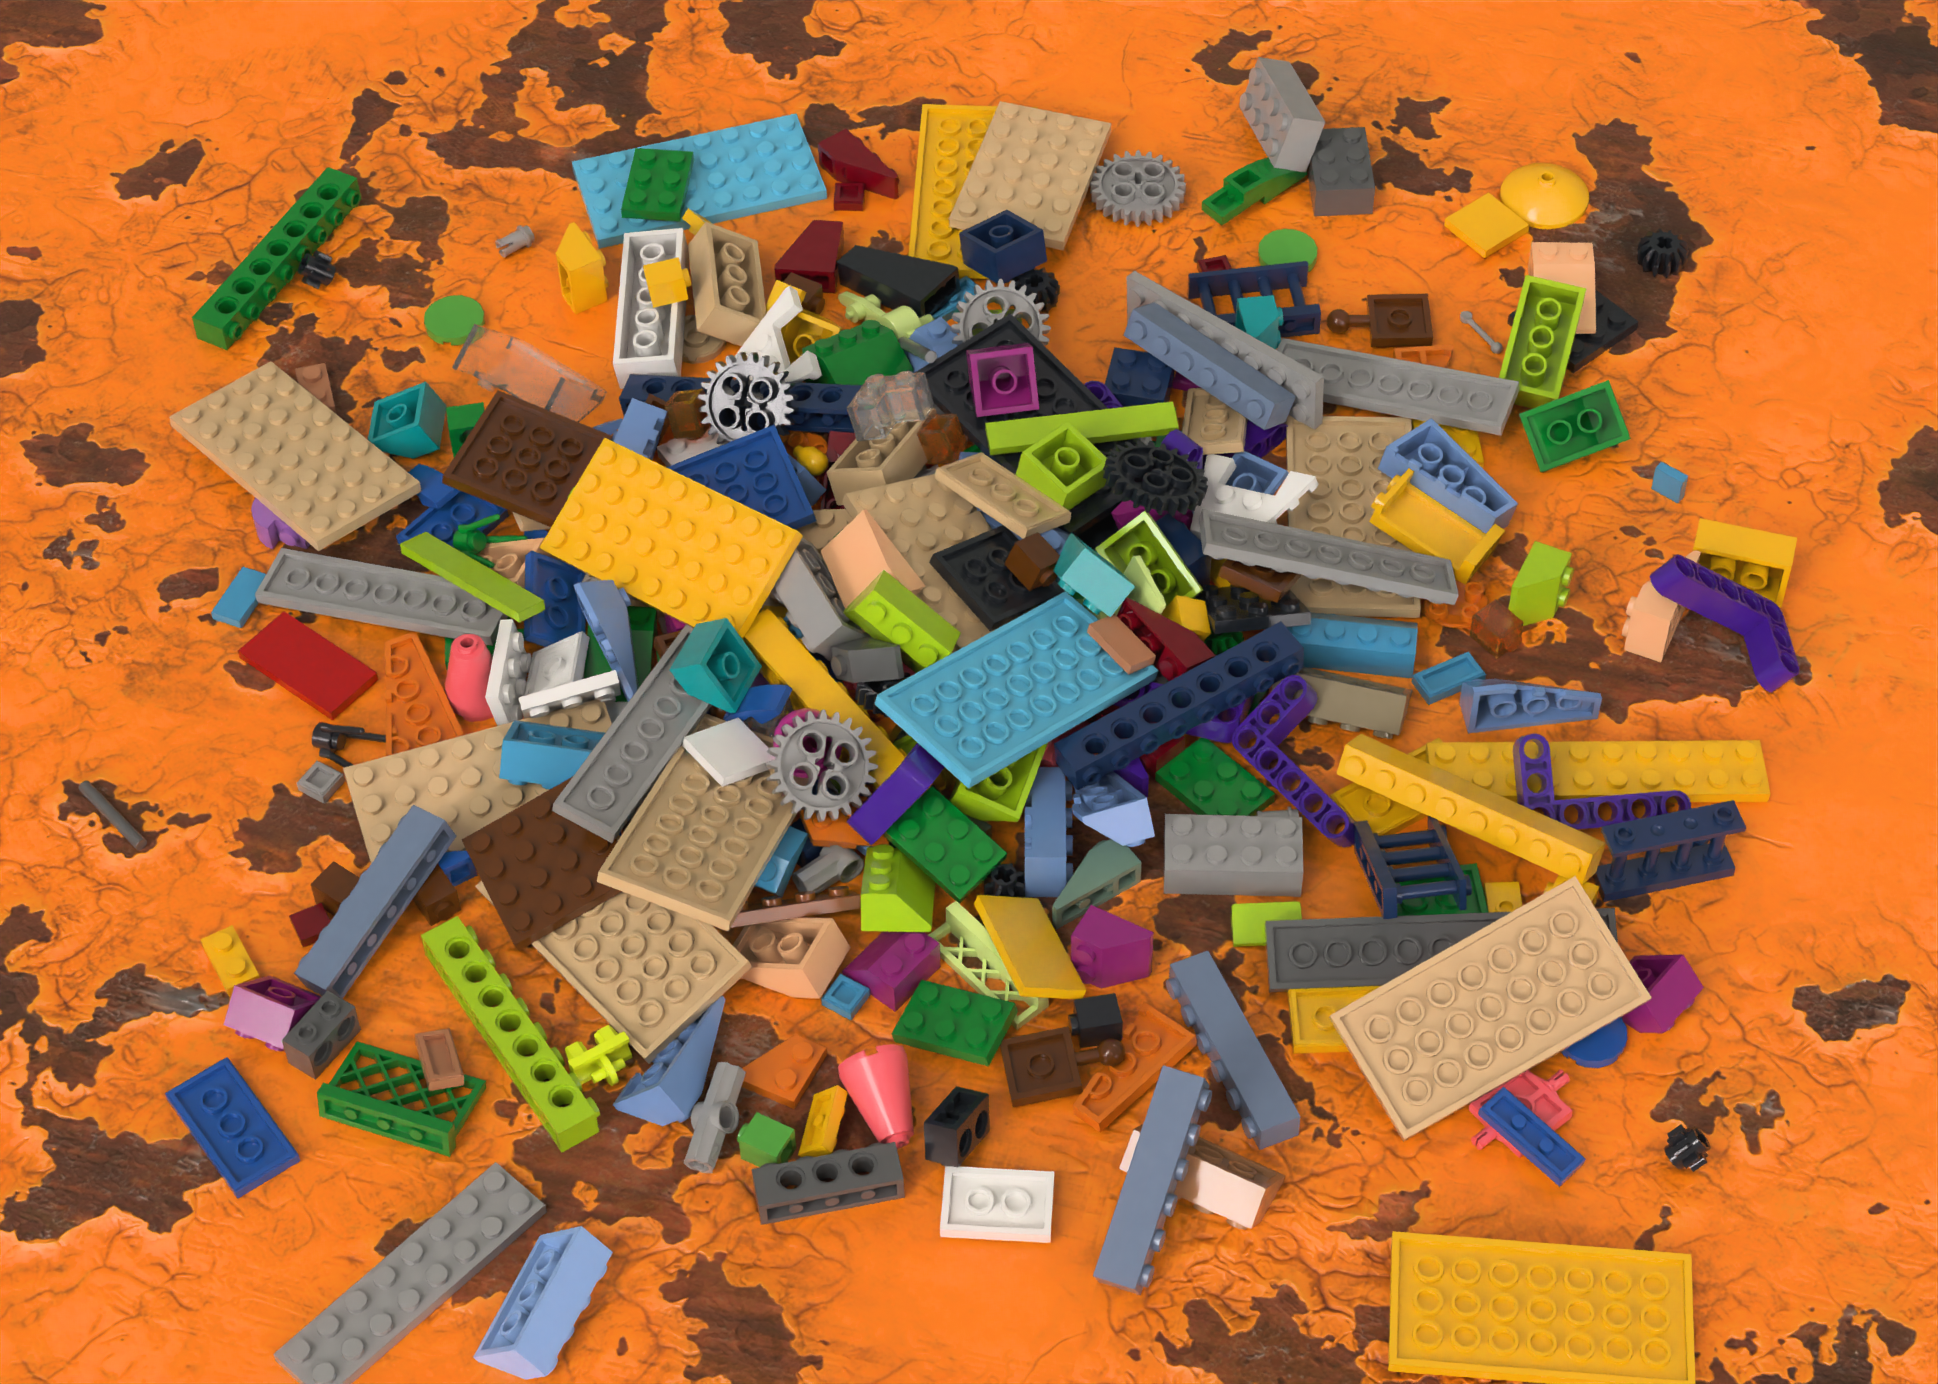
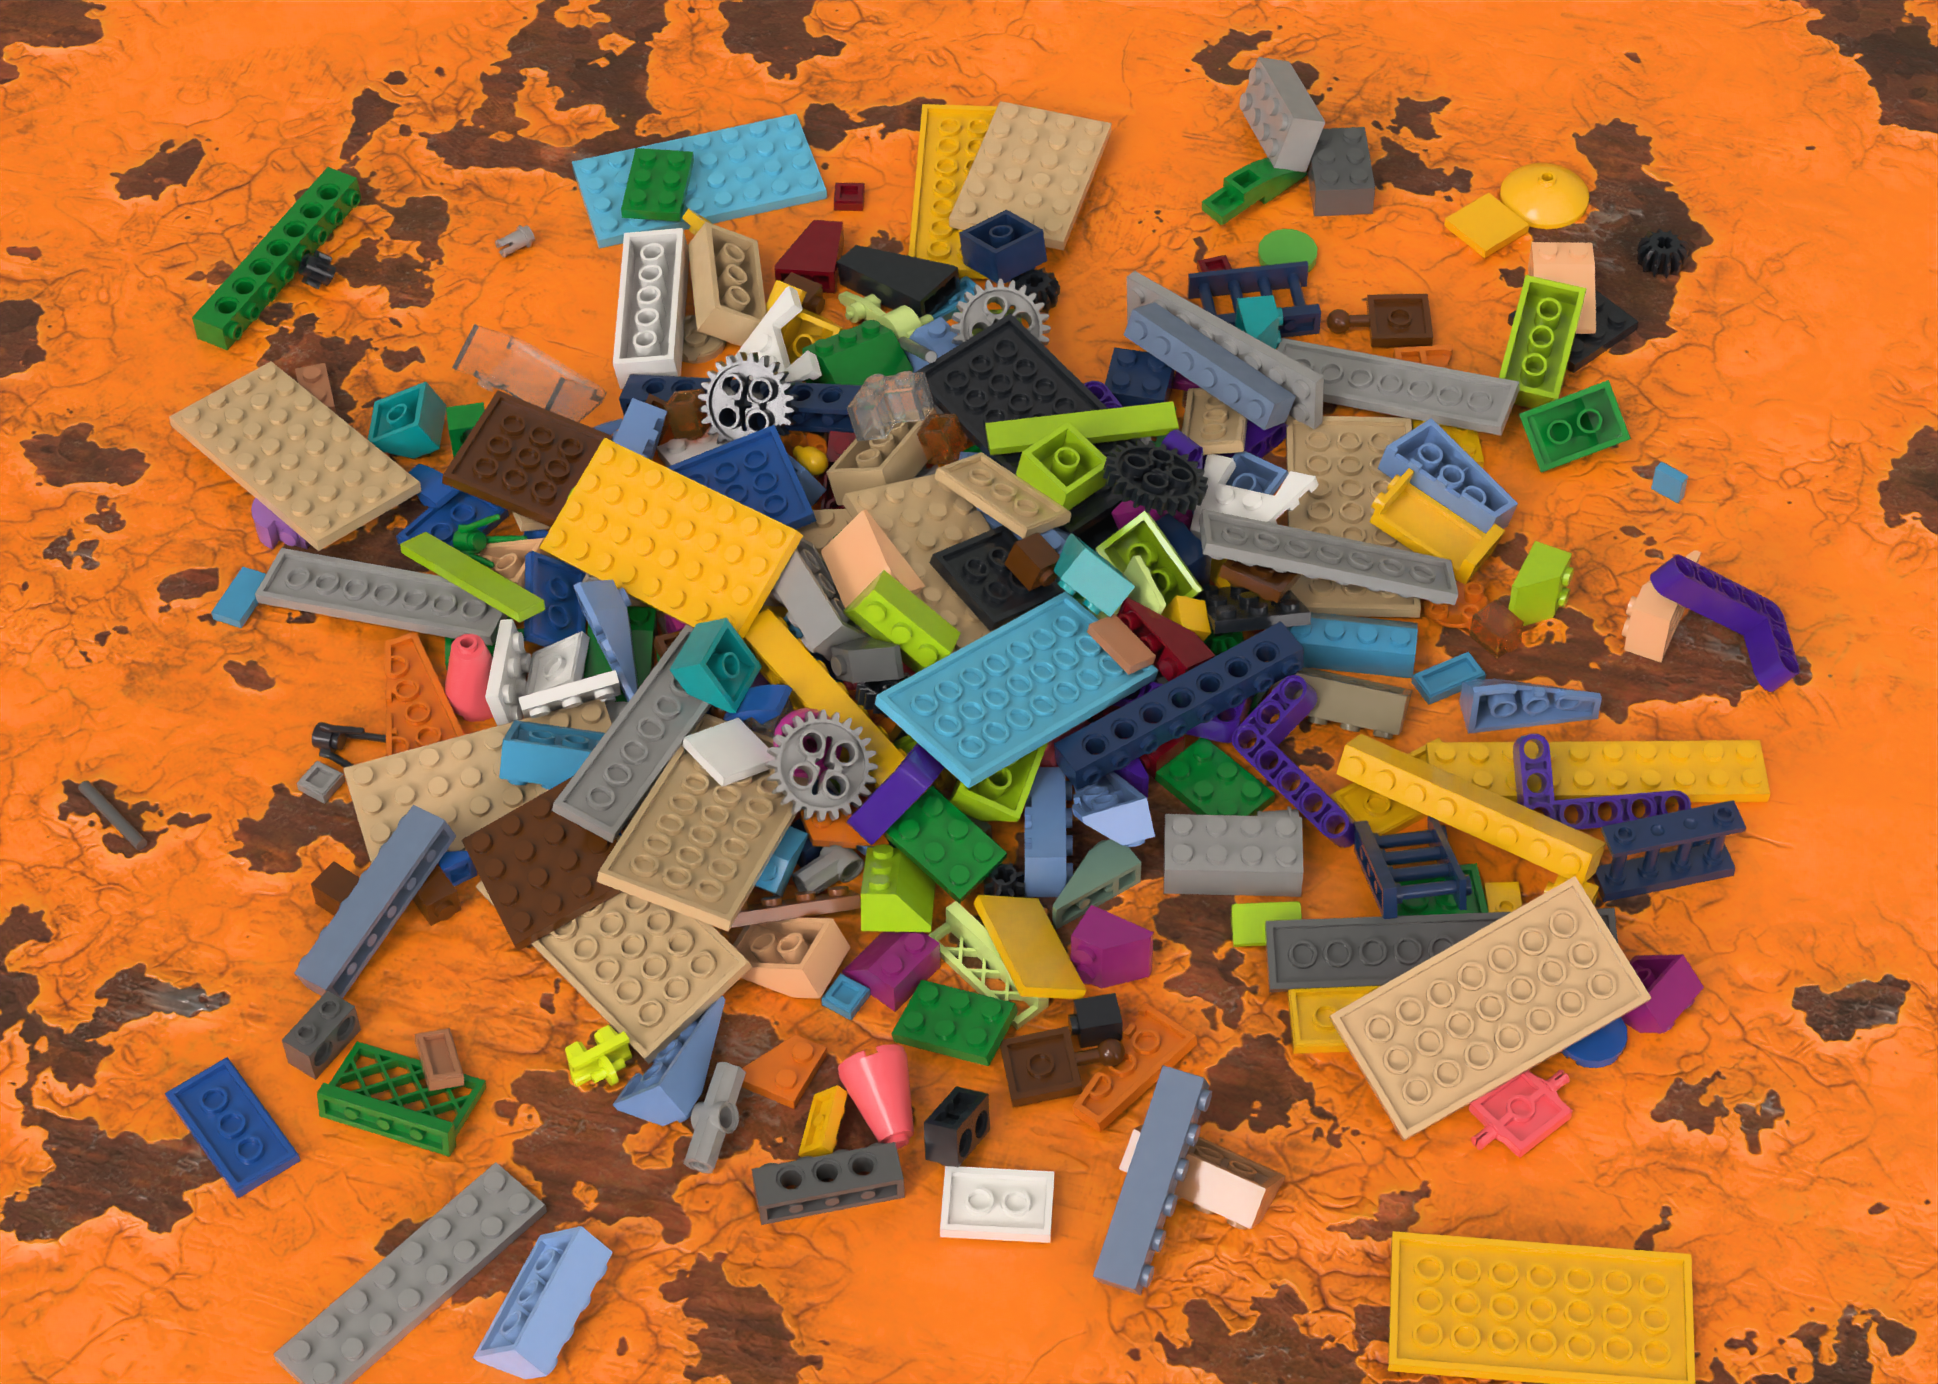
(229, 958): yellow plate -> none
(267, 1009): slope -> none
(308, 665): red tile -> none
(309, 923): dark red tile -> none
(452, 319): bright green tile -> none
(564, 1124): lime brick -> none
(581, 270): yellow slope -> none
(667, 282): yellow brick -> none
(766, 1141): bright green brick -> none
(852, 162): dark red slope -> none
(1003, 379): magenta slope -> none
(1138, 188): light grey gear -> none
(1233, 1050): sand blue brick -> none
(1466, 317): light grey hinge -> none
(1531, 1136): blue tile -> none
(1687, 1148): black gear -> none
(1747, 556): yellow brick -> none

